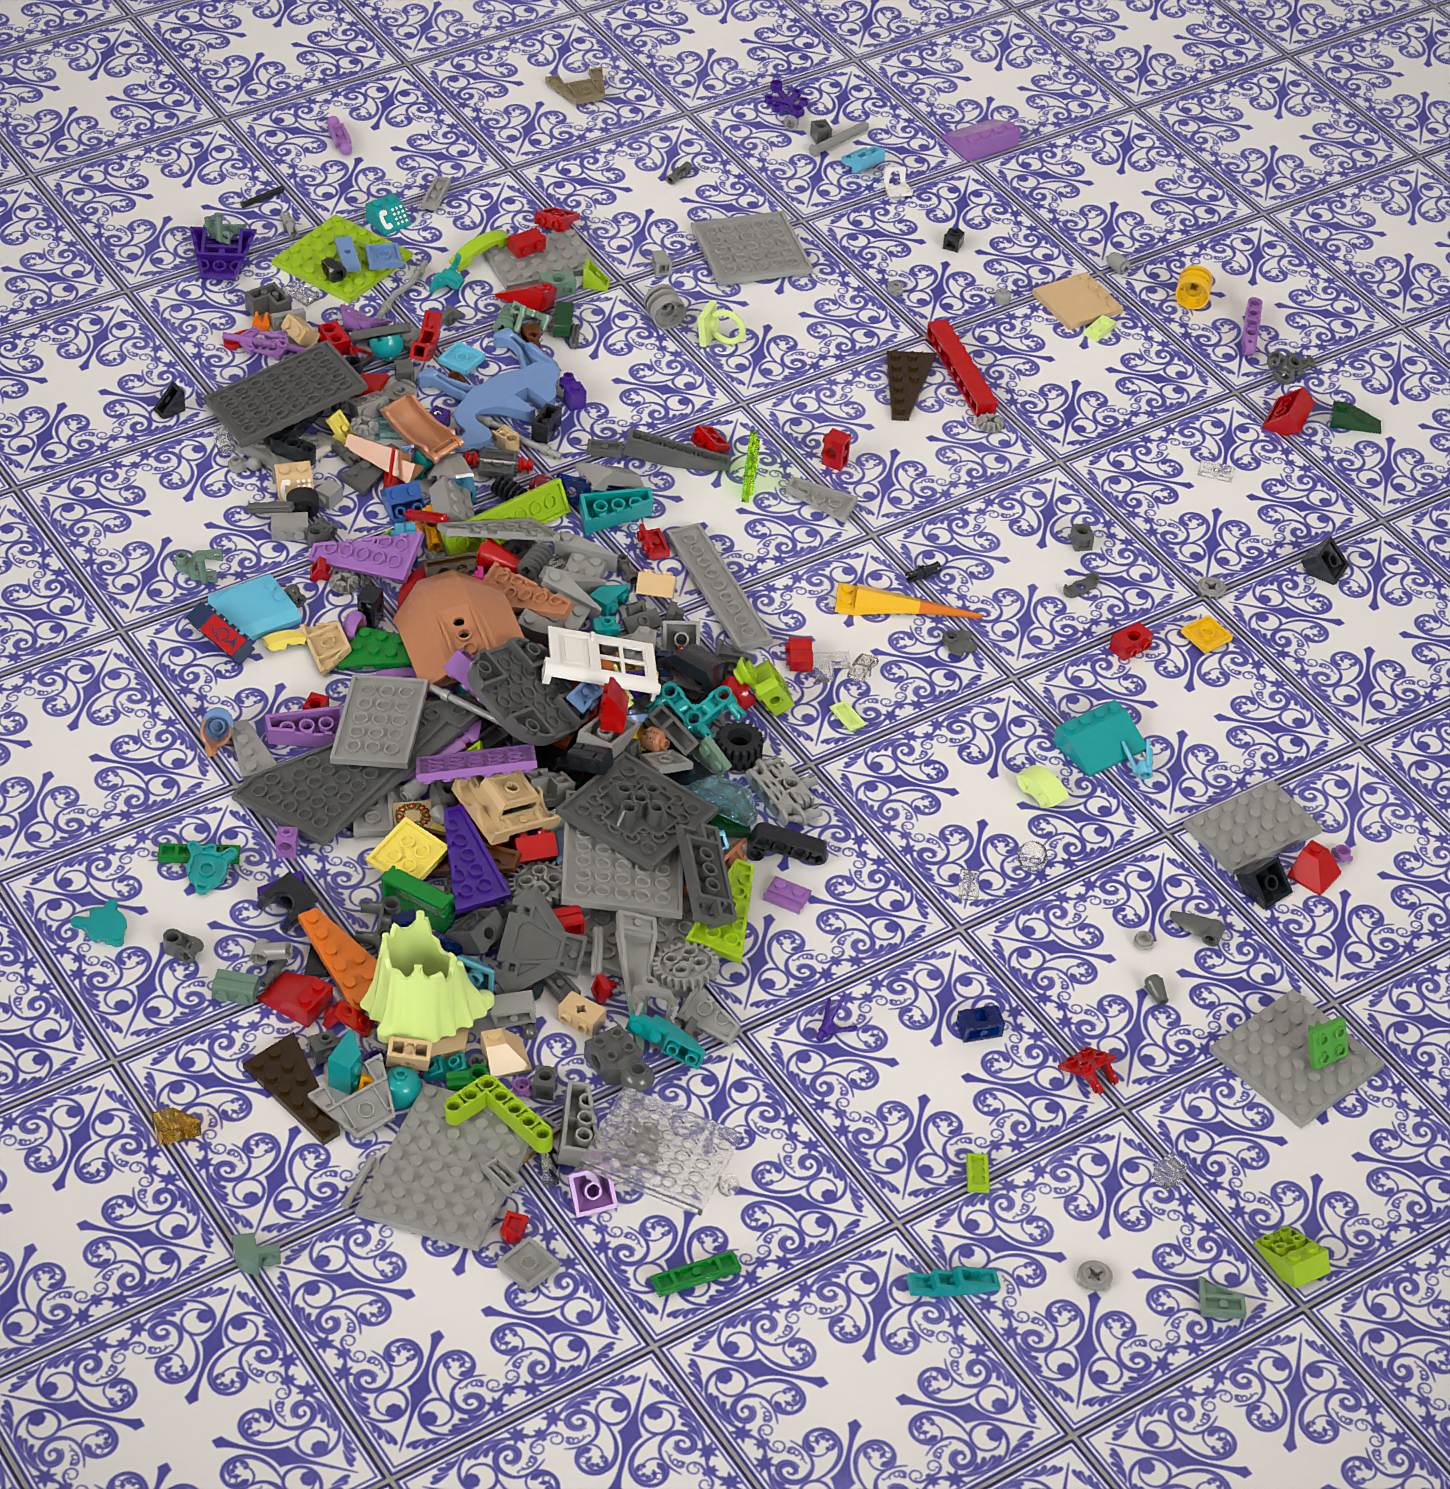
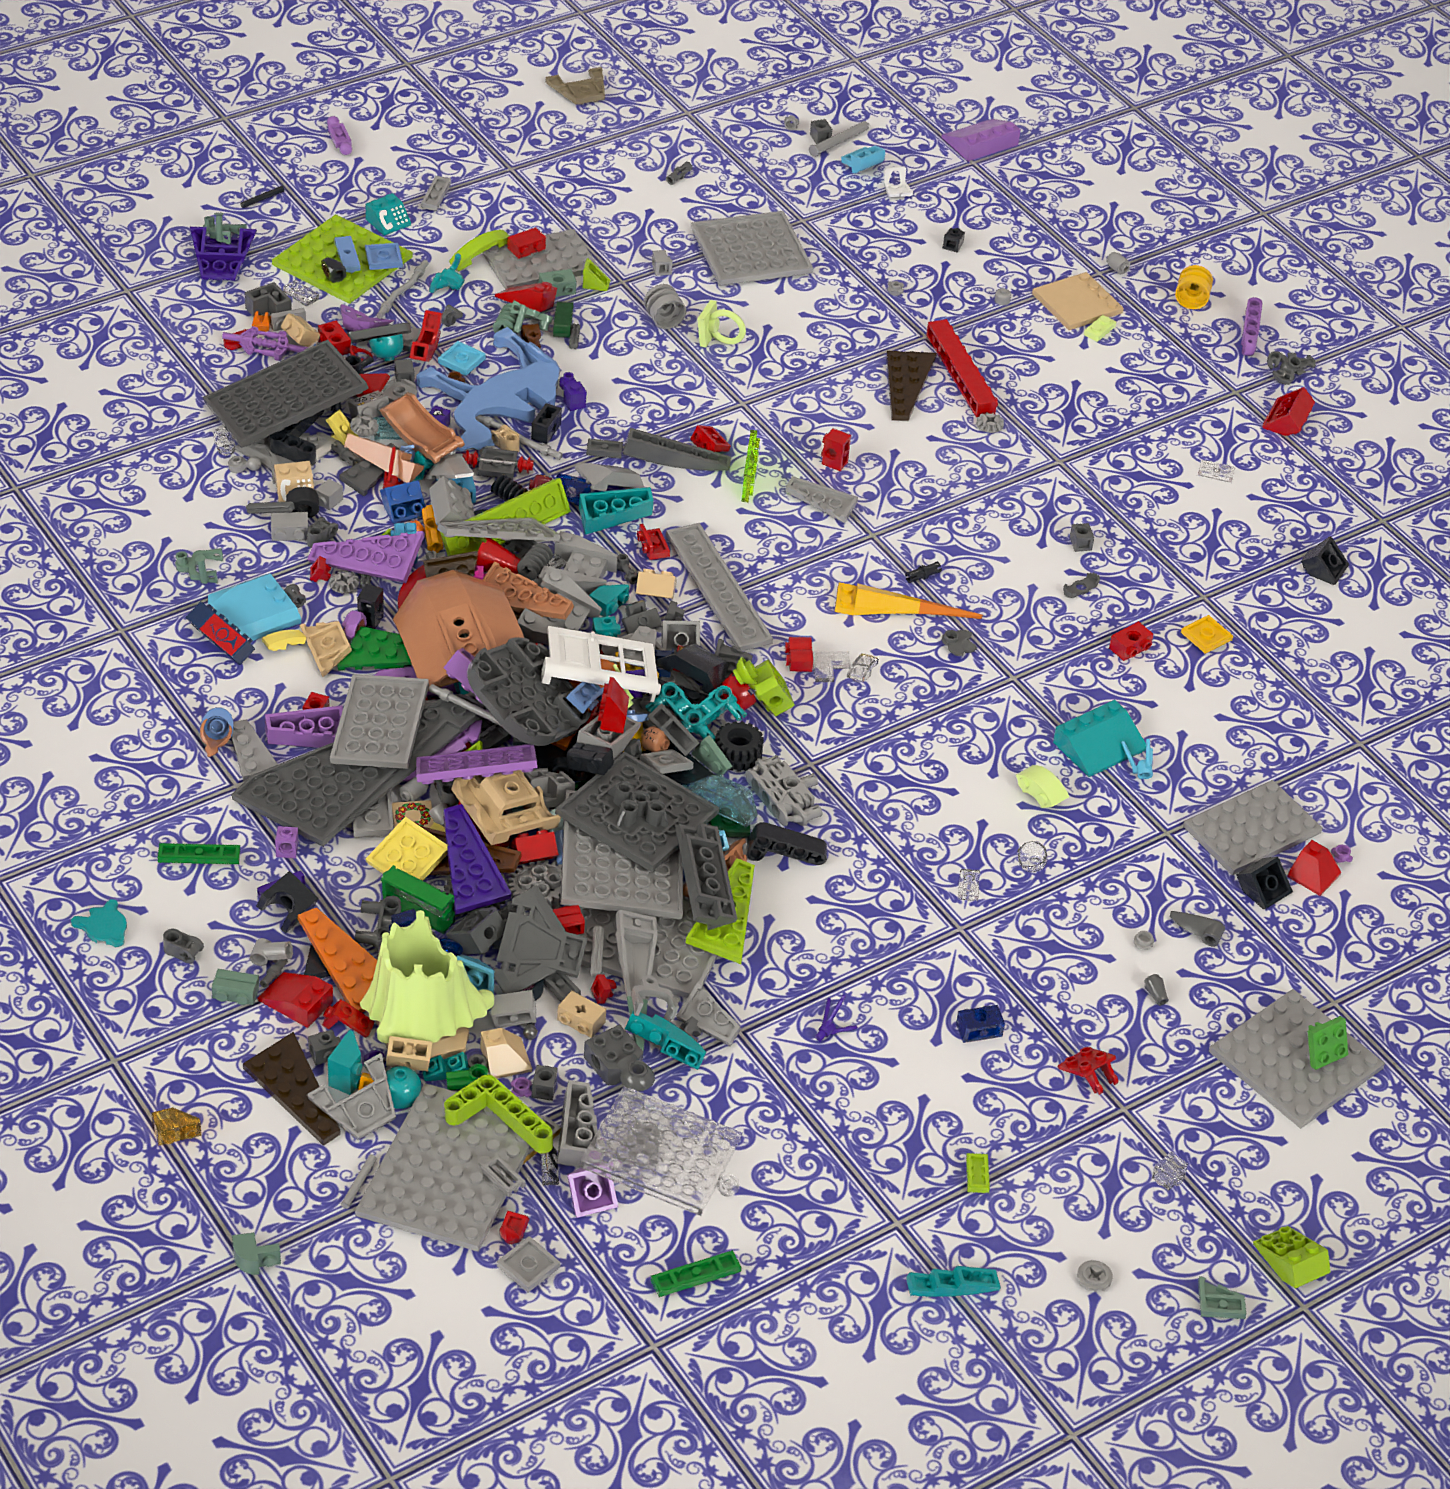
(171, 402): black slope -> none
(208, 867): teal tile -> none
(289, 224): light grey pin -> none
(426, 516): red axle -> none
(555, 218): red plate -> none
(686, 966): light grey gear -> none
(787, 895): medium lavender plate -> none
(794, 109): dark purple plant -> none
(847, 716): yellowish green tile -> none
(1211, 582): light grey gear -> none
(1350, 417): dark green slope -> none

